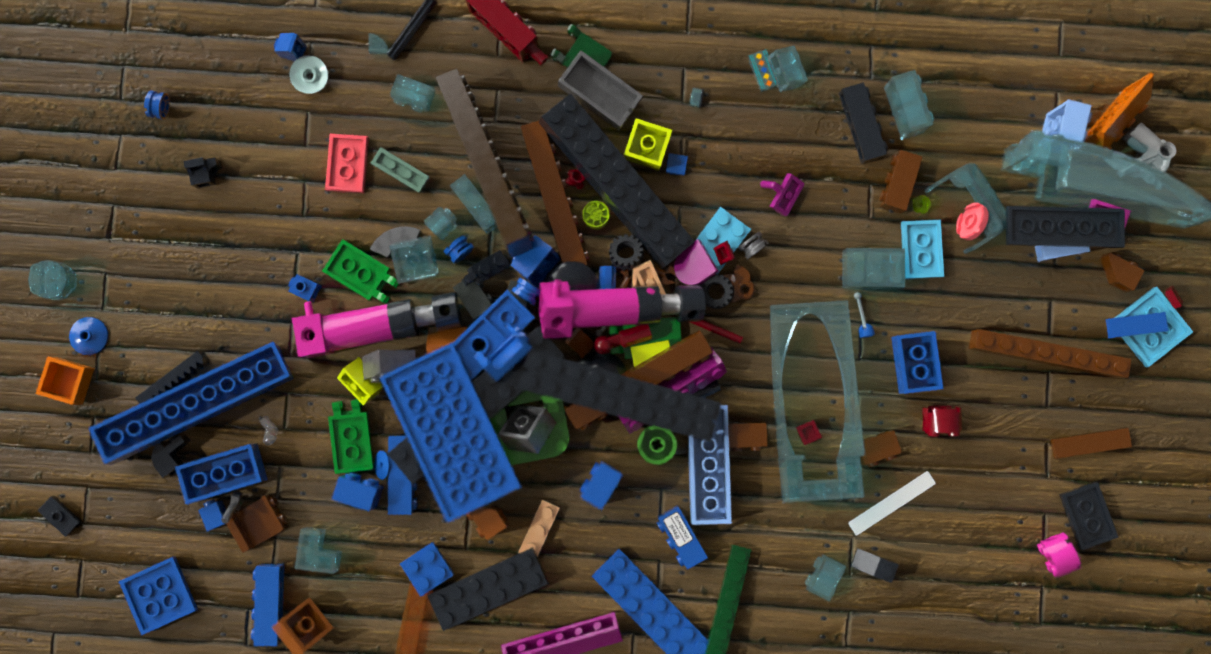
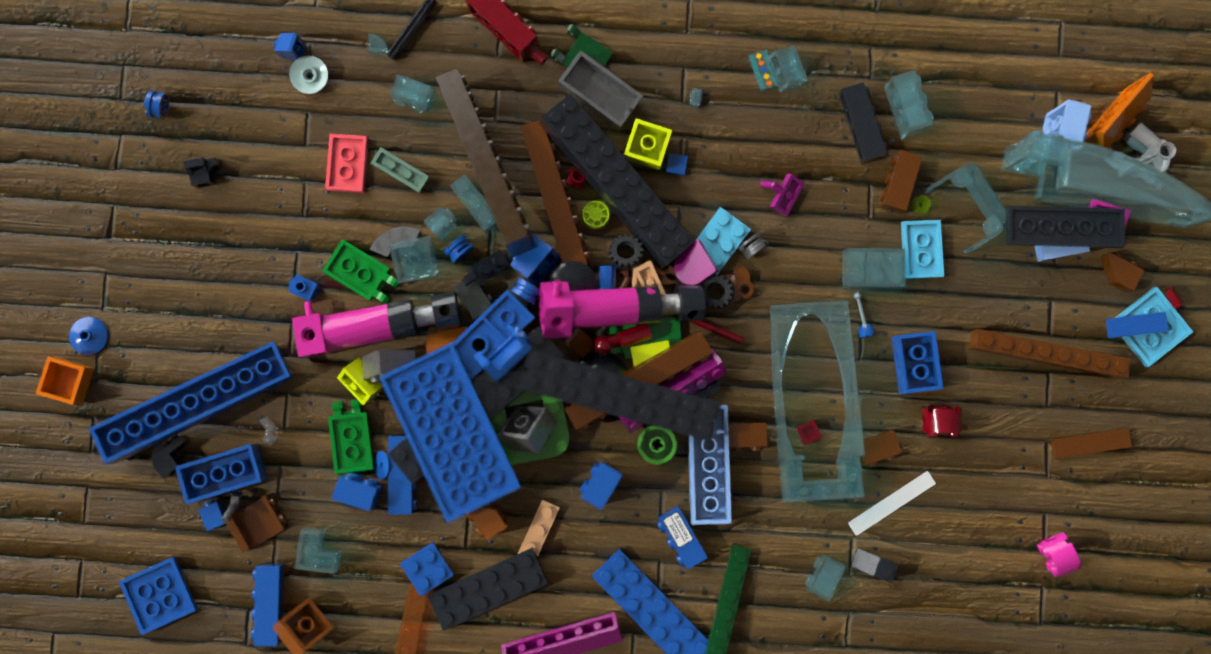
(52, 280): clear light blue brick -> none
(59, 516): black plate -> none
(175, 376): black gear -> none
(724, 252): dark red slope -> none
(972, 222): coral tile -> none
(1088, 515): black plate -> none

